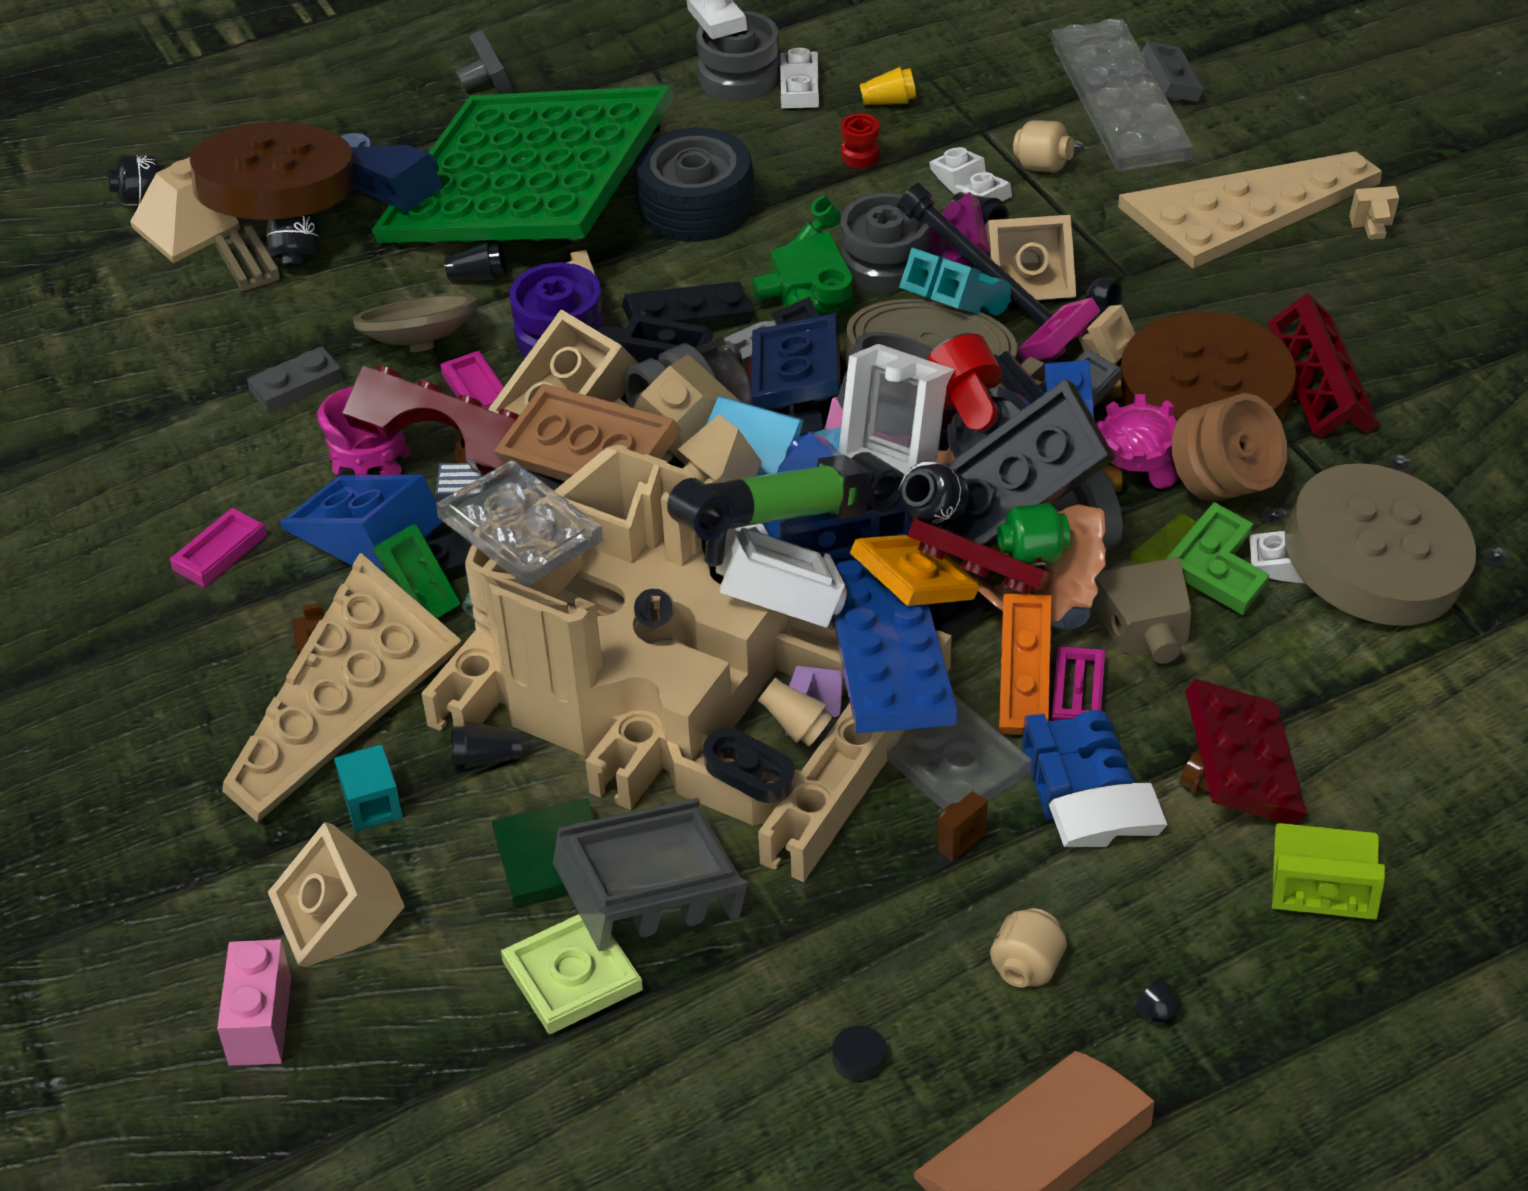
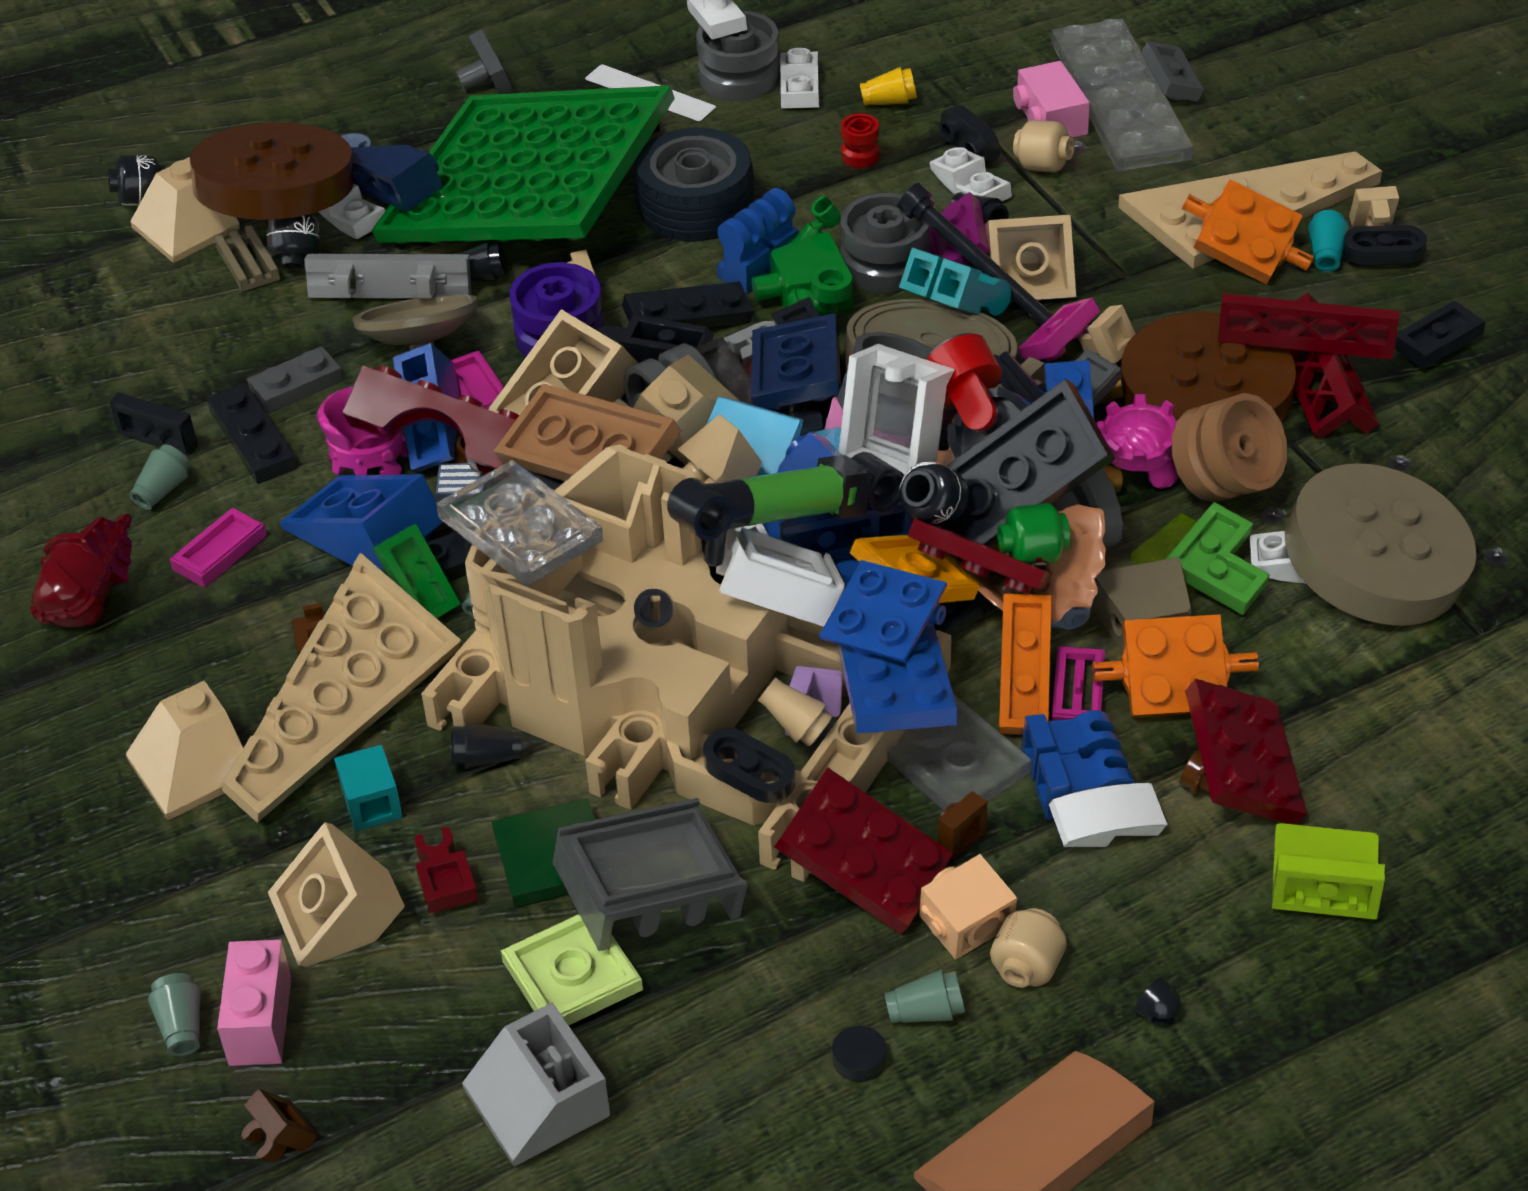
(81, 573): none -> dark red helmet
(153, 423): none -> black plate
(159, 476): none -> sand green cone
(177, 1012): none -> sand green cone
(185, 750): none -> tan slope
(251, 433): none -> black plate
(279, 1122): none -> reddish brown tile
(354, 214): none -> white slope
(387, 275): none -> light grey hinge
(429, 441): none -> blue slope
(444, 874): none -> dark red plate
(537, 1085): none -> light grey slope
(682, 104): none -> white sticker
(753, 236): none -> blue legs
(863, 850): none -> dark red plate
(885, 611): none -> blue hinge
(926, 999): none -> sand green cone
(966, 905): none -> light nougat head
(969, 132): none -> black plate
(1052, 95): none -> bright pink brick
(1105, 292): black hinge -> none
(1166, 657): none -> orange plate
(1247, 231): none -> orange plate
(1308, 326): none -> dark red fence
(1327, 239): none -> teal cone
(1384, 245): none -> black plate
(1439, 334): none -> black plate

